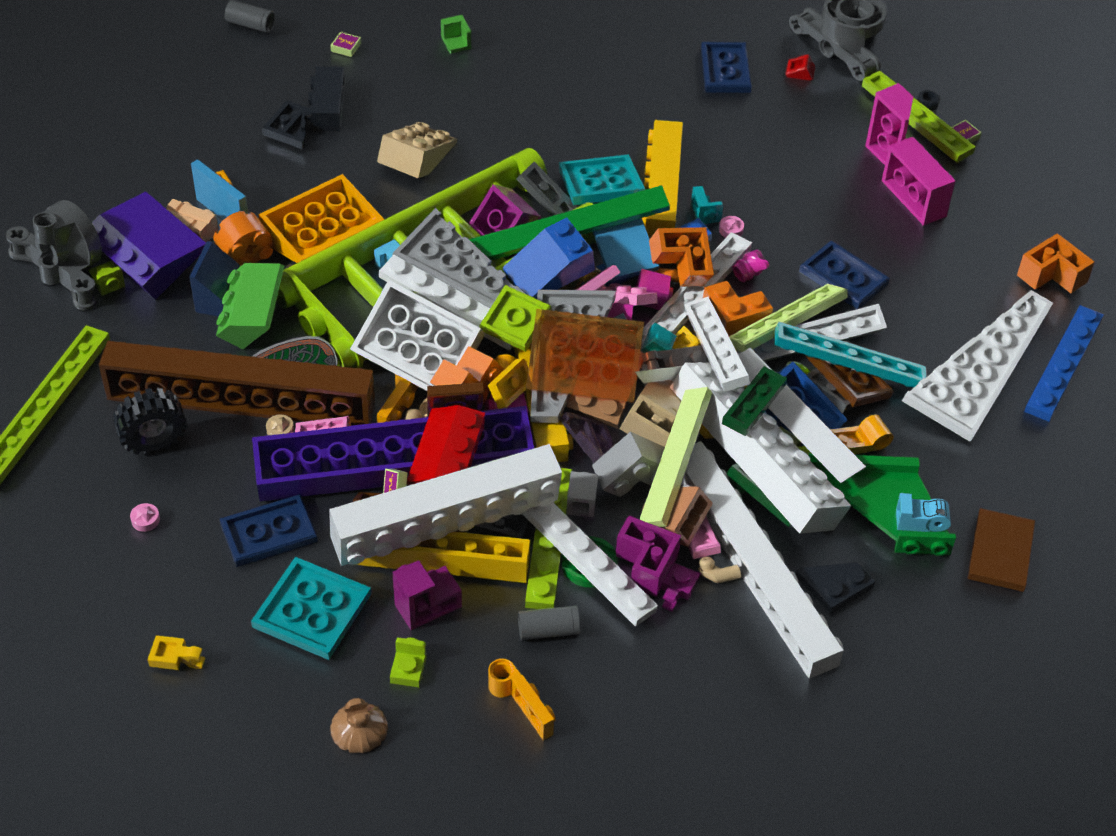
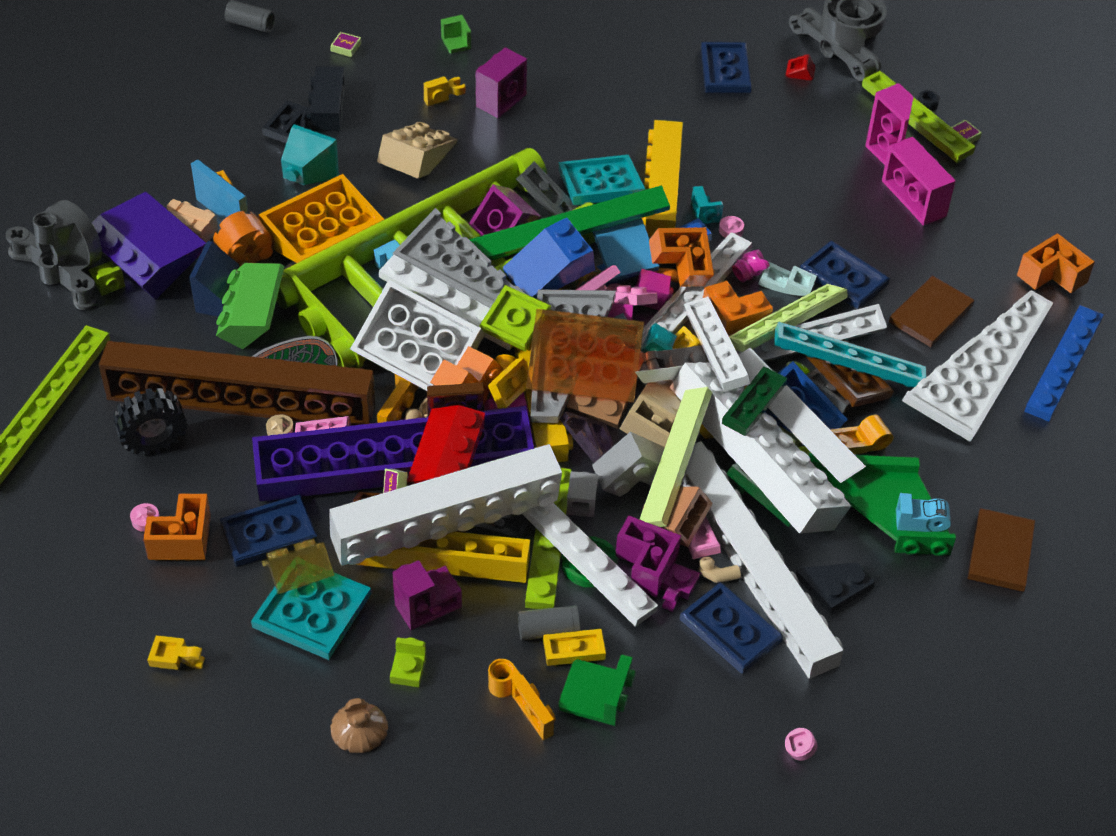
(180, 535): none -> orange brick
(300, 566): none -> clear yellow bracket
(309, 157): none -> teal slope
(440, 88): none -> yellow plate
(501, 82): none -> magenta brick
(572, 646): none -> yellow plate
(597, 690): none -> green bracket
(731, 627): none -> dark blue tile
(795, 282): none -> light aqua slope
(801, 744): none -> bright pink tile
(931, 311): none -> reddish brown tile

